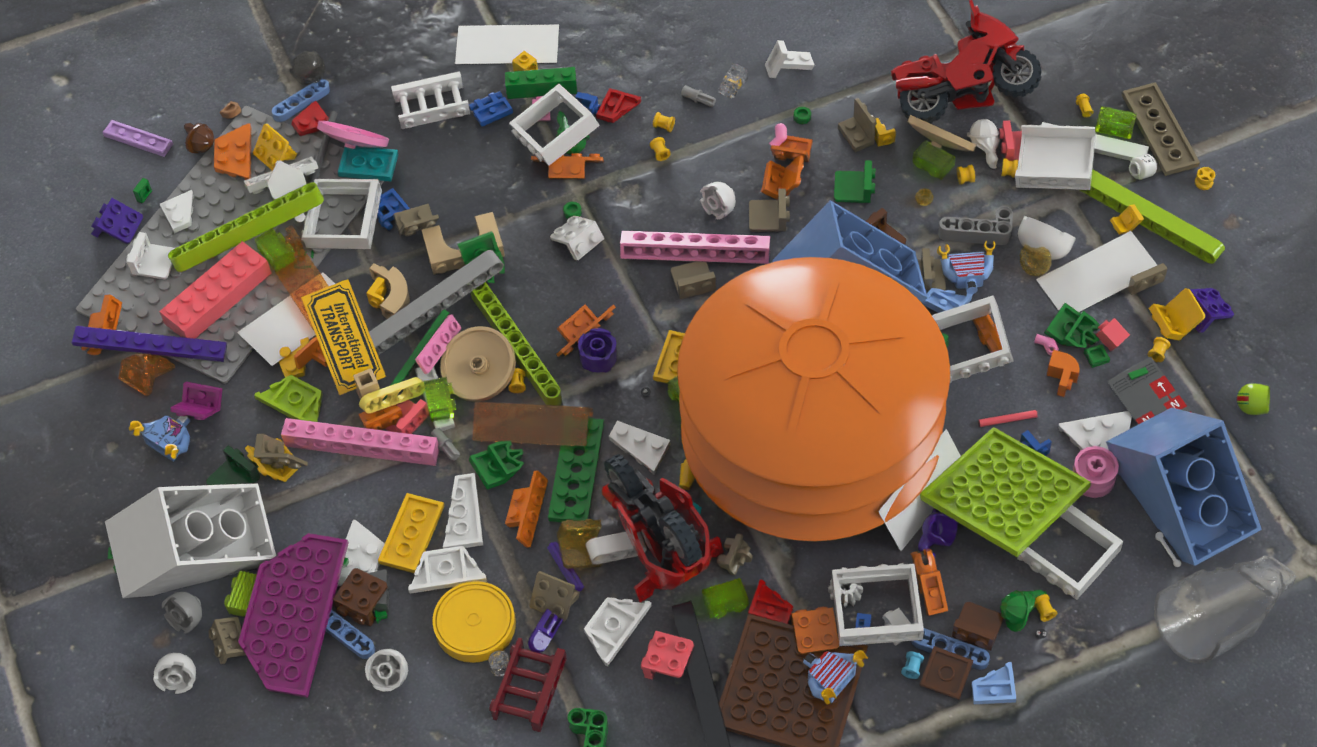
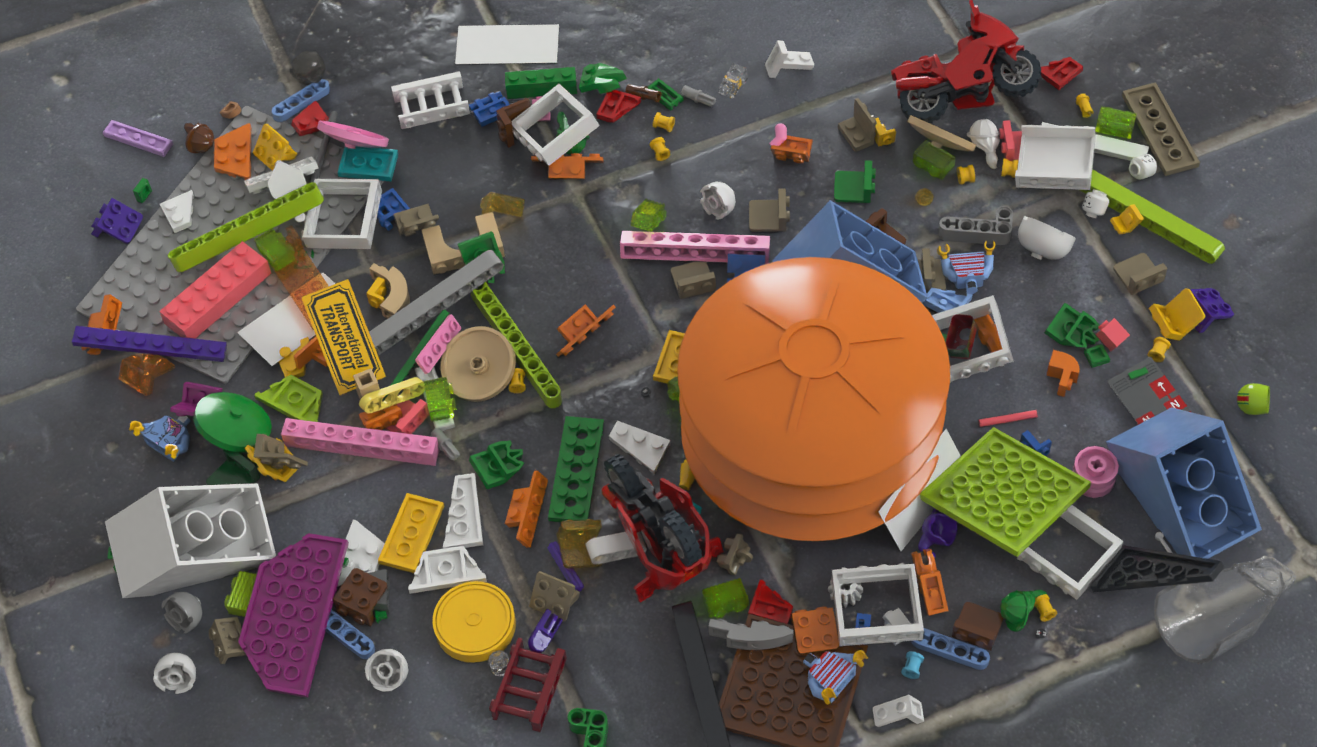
(149, 259): white bracket -> none
(230, 421): none -> green dish
(502, 204): none -> clear yellow bracket
(504, 118): none -> reddish brown bracket
(524, 62): yellow brick -> none
(531, 423): clear orange bracket -> none
(572, 209): green tile -> none
(579, 236): white bracket -> none
(588, 101): blue bracket -> none
(597, 350): dark purple brick -> none
(601, 77): none -> green plate
(613, 625): white wing -> none
(648, 215): none -> clear neon green brick
(651, 94): none -> reddish brown pin
(665, 99): none -> green tile
(666, 655): coral bracket -> none
(743, 262): none -> blue plate
(758, 637): none -> light grey slope
(779, 177): orange bracket -> none
(802, 115): green tile -> none
(897, 710): none -> white bracket
(946, 673): reddish brown plate -> none
(964, 322): none -> dark red piece
(995, 687): light blue wing -> none
(1035, 260): clear yellow wheel -> none
(1048, 343): bright pink arm -> none
(1061, 72): none -> red wing
(1095, 203): none -> white head
(1096, 430): white wing -> none
(1097, 273): white sticker -> none
(1152, 568): none -> black wing
(1204, 178): yellow wheel -> none

